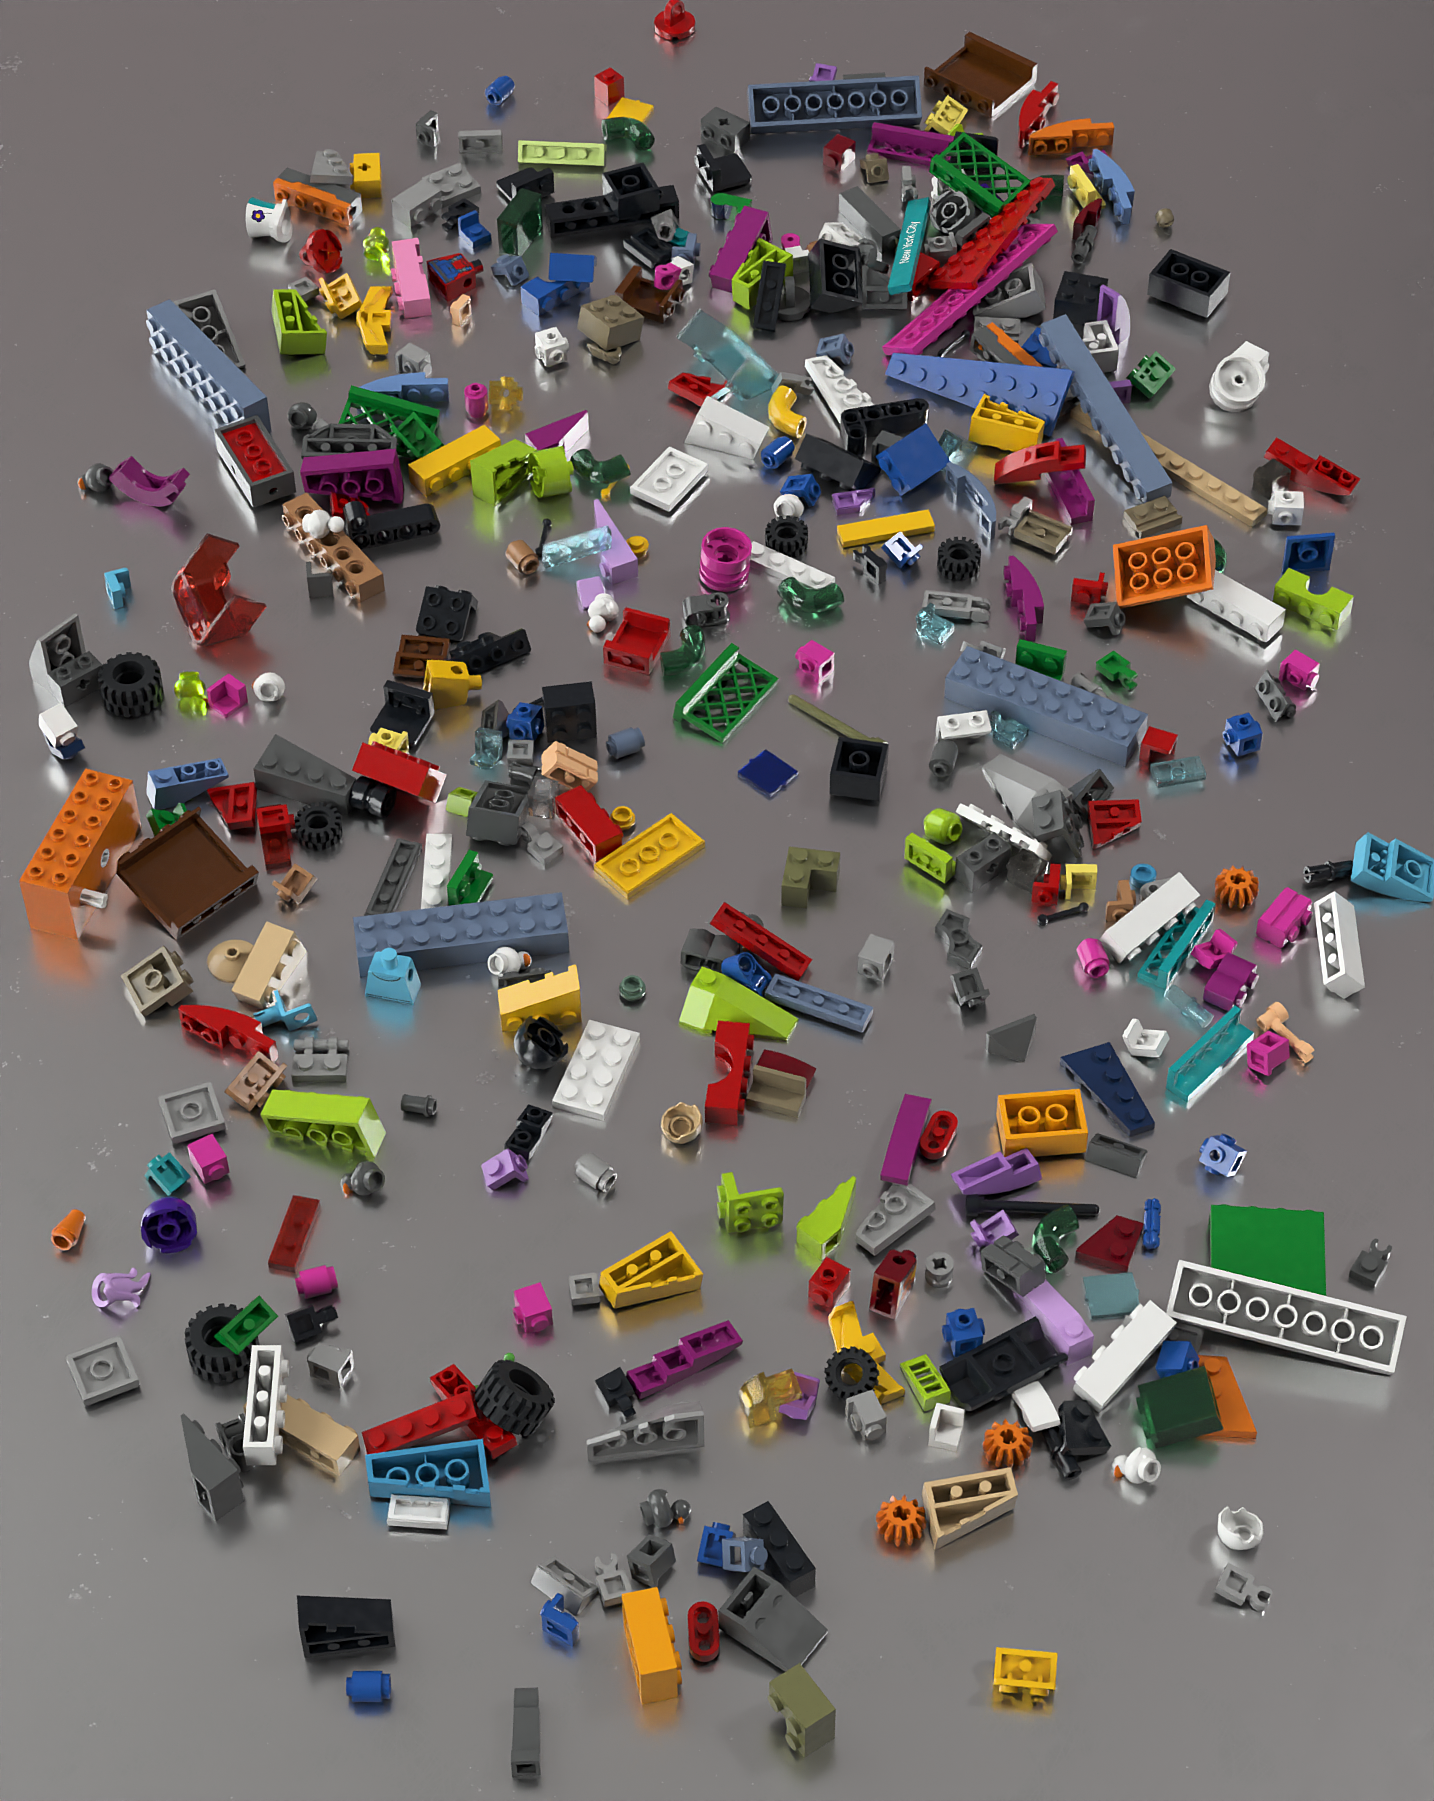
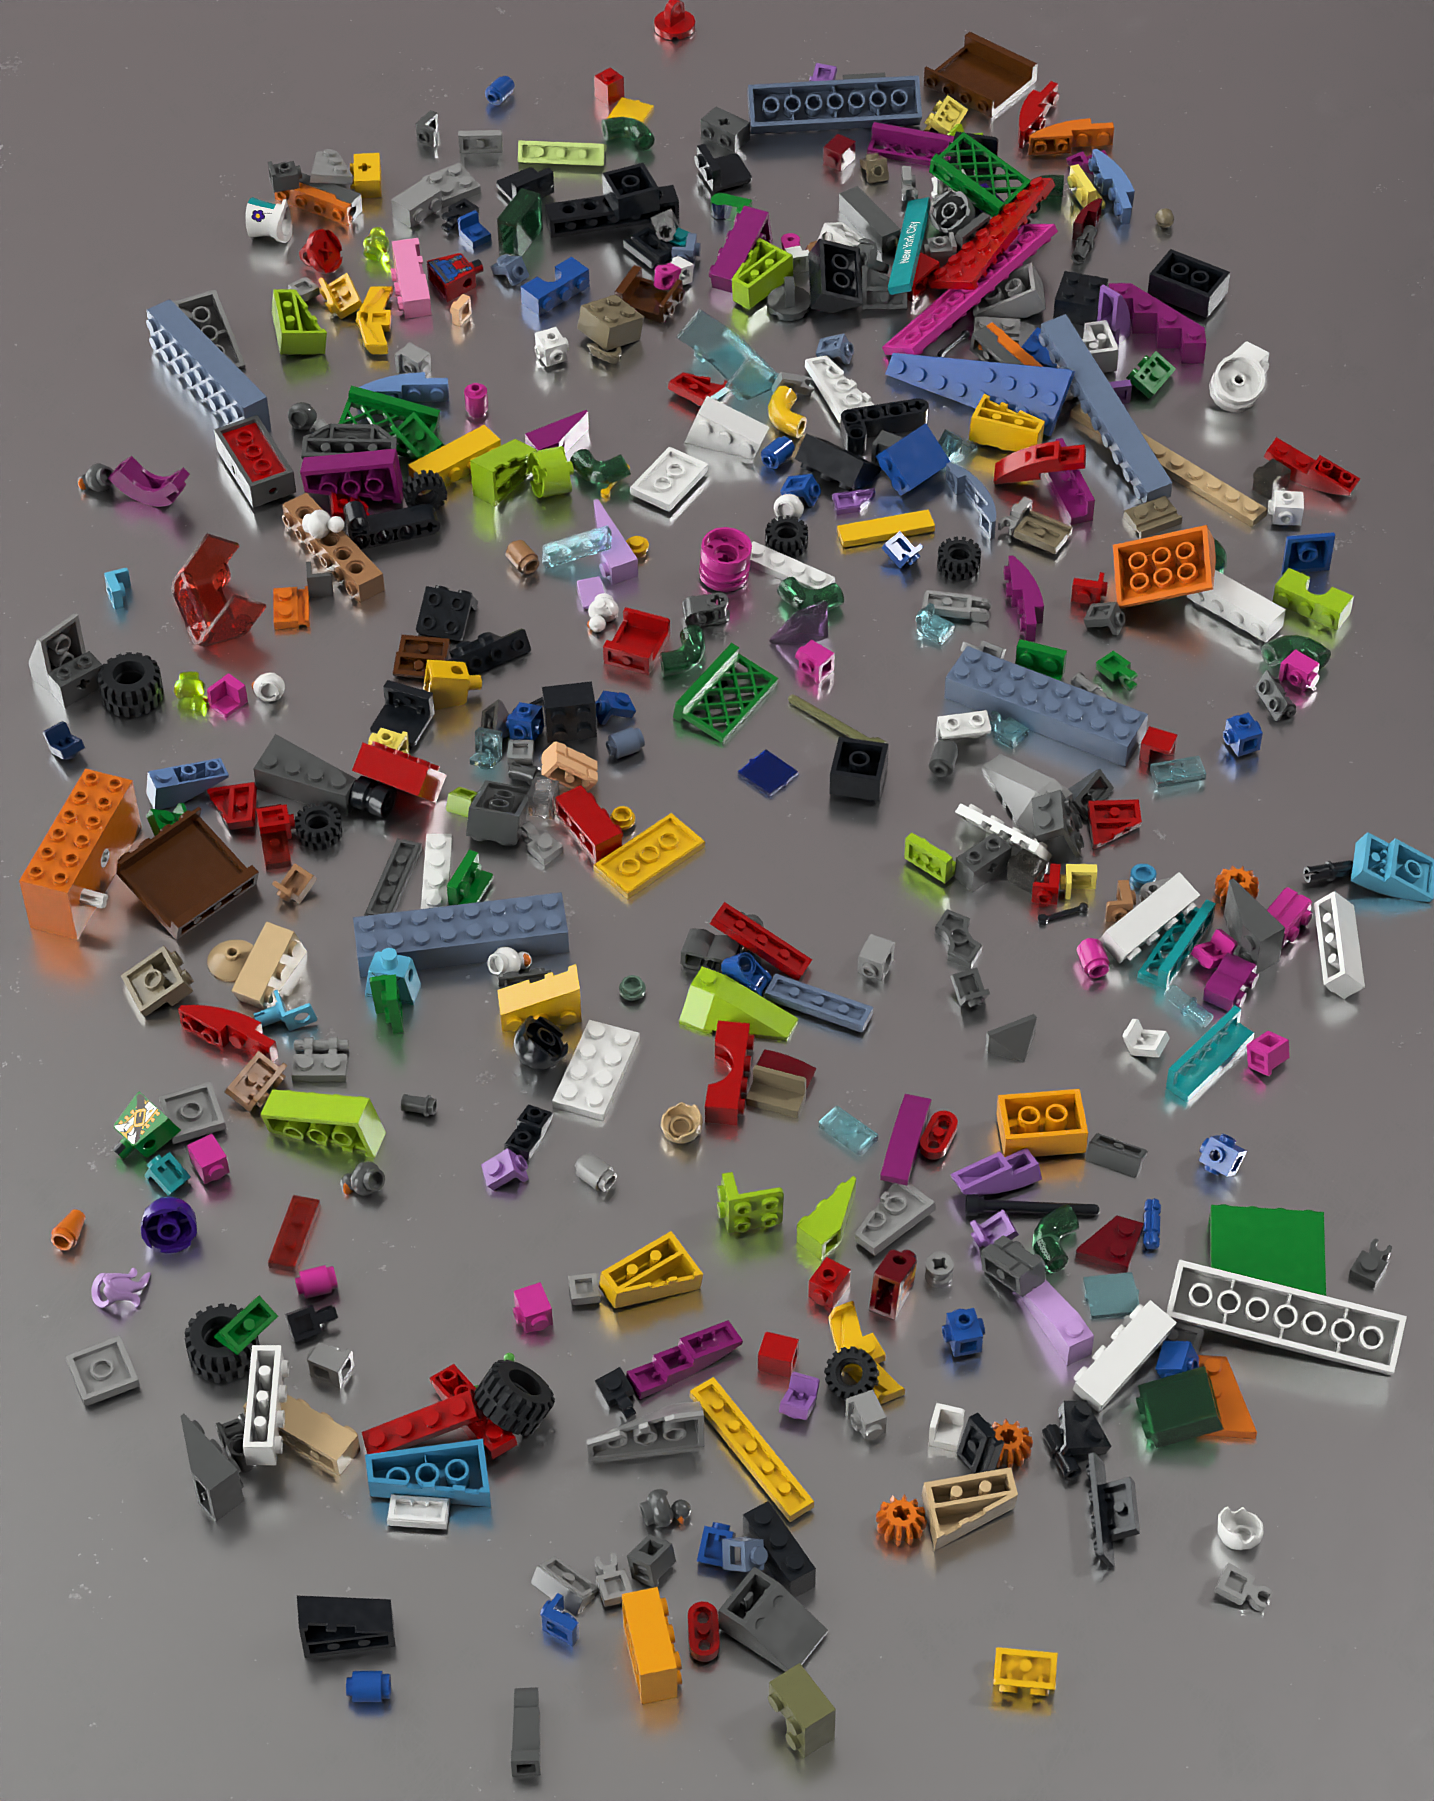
(58, 726): white brick -> none
(143, 1128): none -> torso
(284, 176): none -> dark grey brick
(291, 607): none -> orange plate
(388, 1000): none -> green bracket
(425, 482): none -> black tyre
(497, 390): clear yellow brick -> none
(546, 523): black hinge -> none
(572, 267): blue panel -> none
(613, 704): none -> blue bracket
(752, 1450): none -> yellow plate
(762, 1394): clear yellow brick -> none
(769, 296): black plate -> none
(778, 1354): none -> red panel
(804, 625): none -> clear purple slope
(806, 871): olive brick -> none
(848, 1130): none -> clear light blue plate
(873, 565): black plate -> none
(926, 1400): lime slope -> none
(942, 826): lime head -> none
(979, 1446): none -> black plate
(1000, 1365): black piece -> none
(1036, 1407): white slope -> none
(1110, 1085): dark blue wing -> none
(1113, 1507): none -> black bracket
(1138, 1467): white animal -> none
(1170, 327): none -> magenta brick
(1253, 928): none -> dark grey slope
(1273, 1018): light nougat brick -> none
(1280, 648): none -> clear green cylinder

